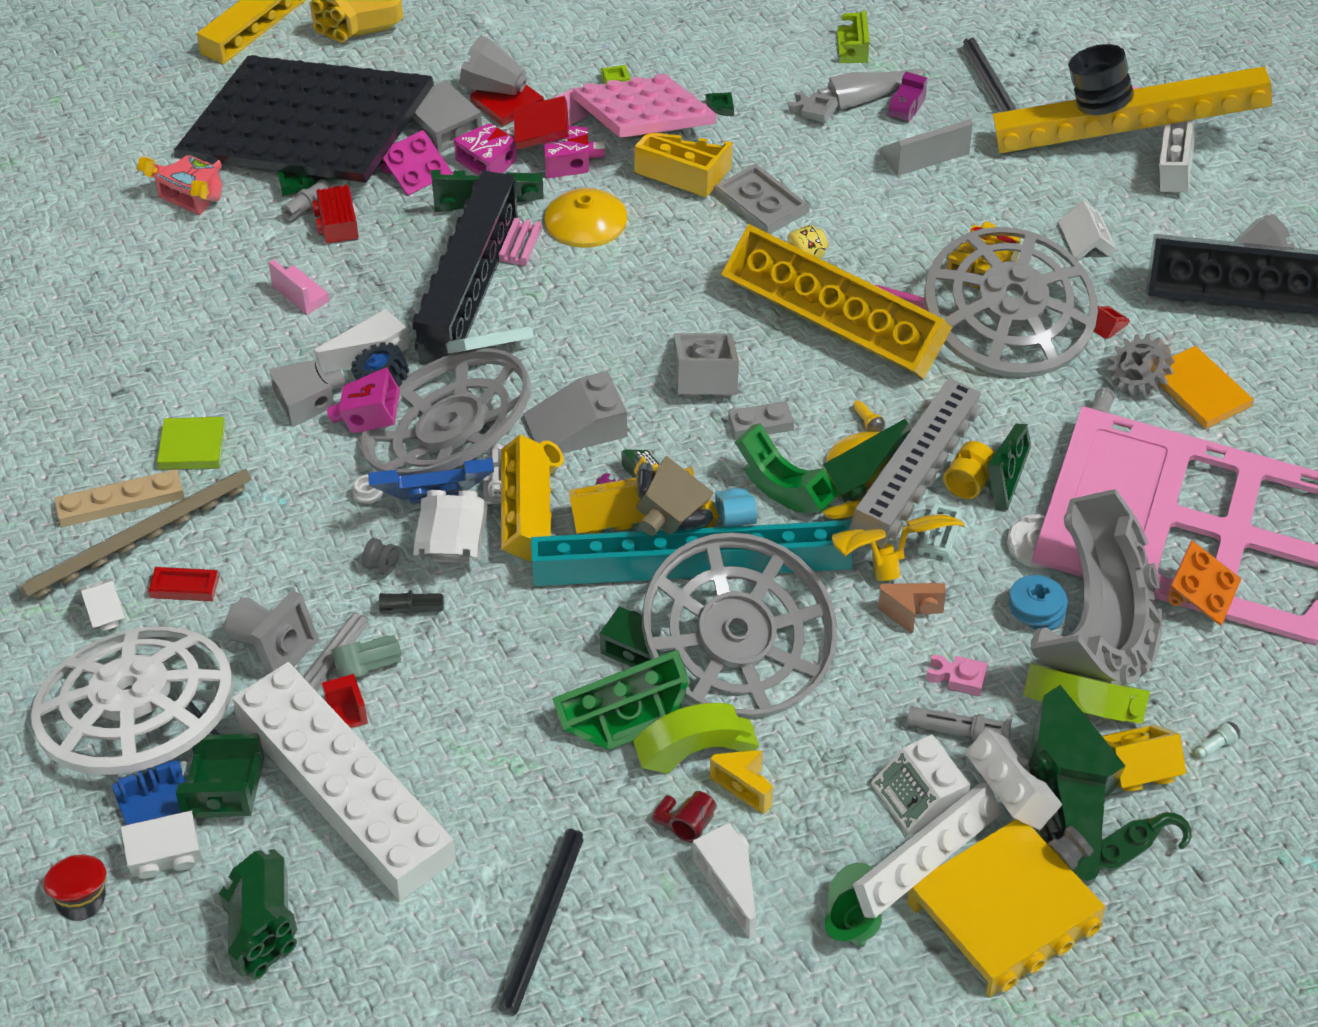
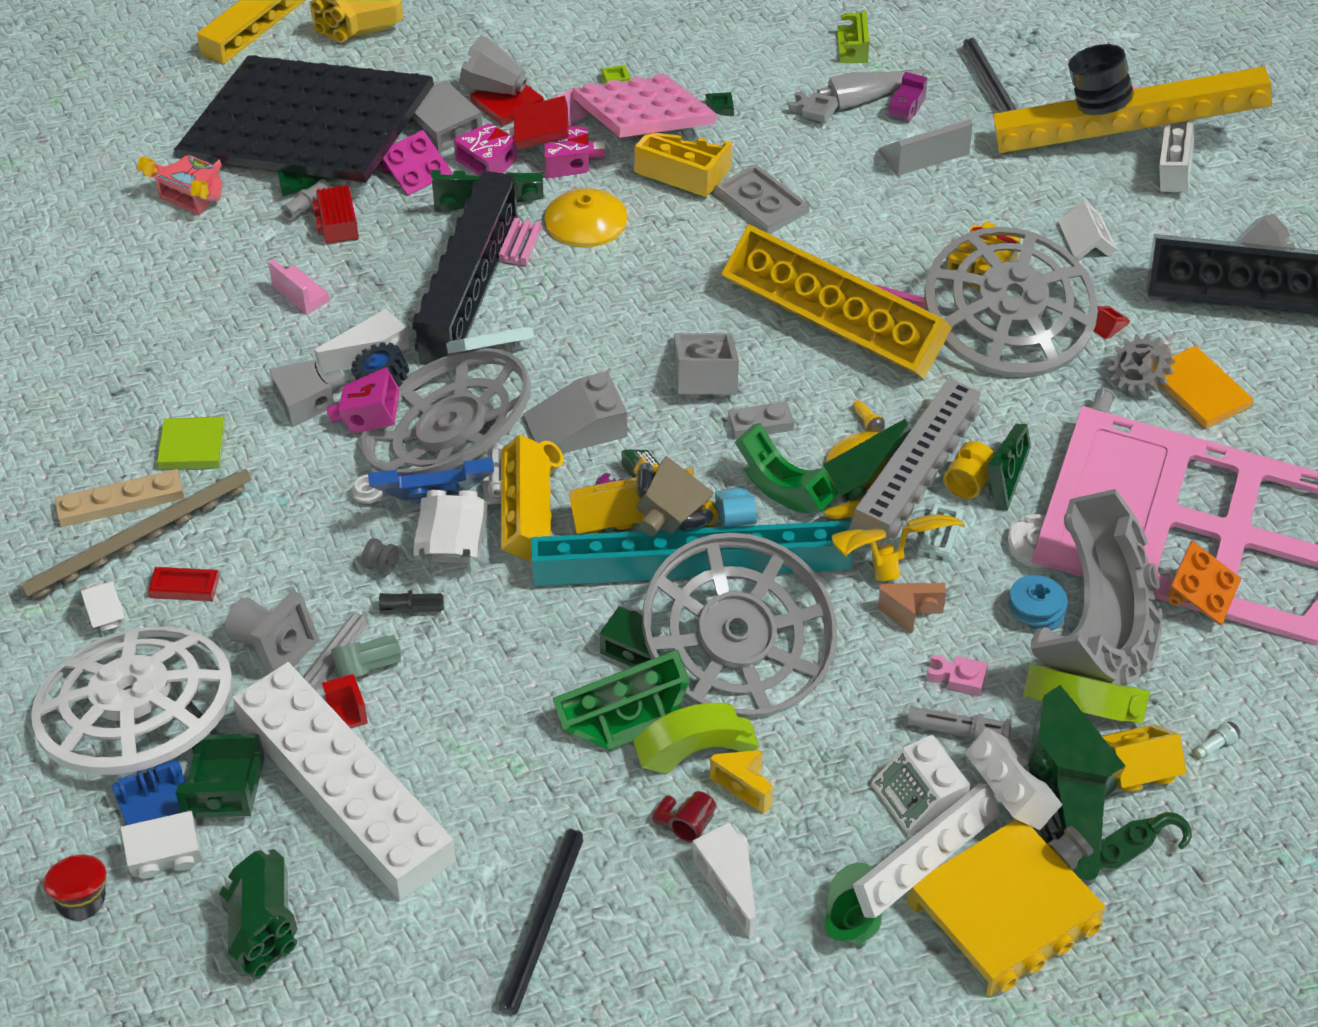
(809, 240): light yellow head -> none

